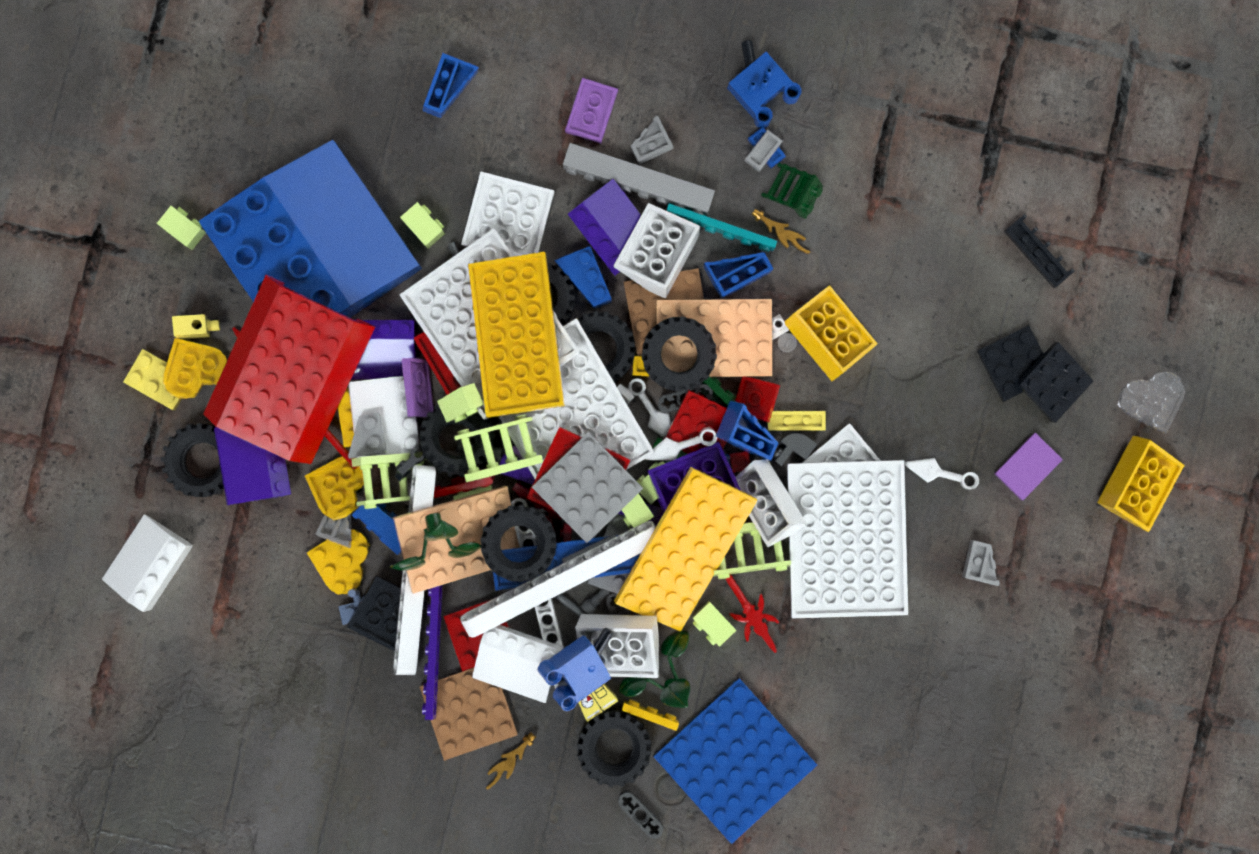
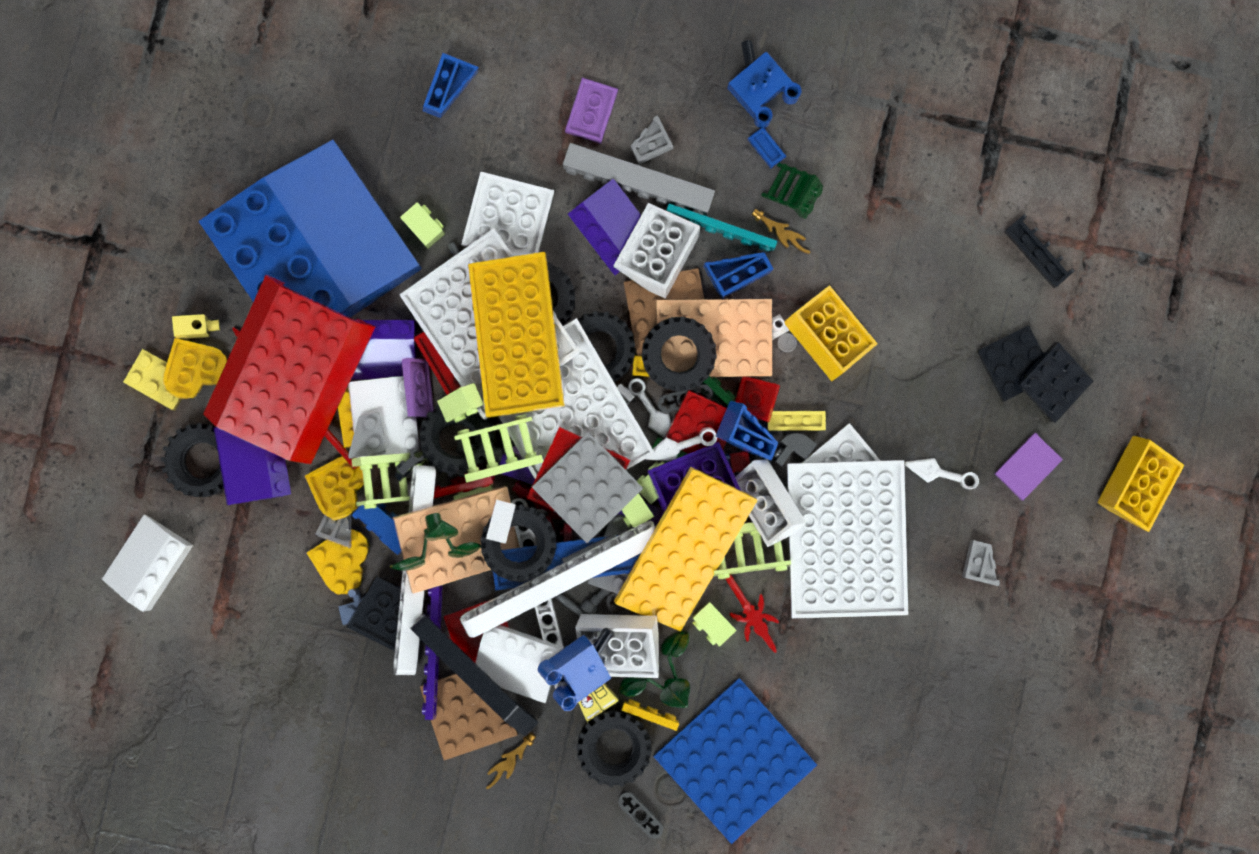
(181, 227): yellowish green brick -> none
(474, 676): none -> black beam
(501, 521): none -> white tile
(586, 276): blue wedge -> none
(763, 150): light grey tile -> none
(1153, 400): clear plate -> none

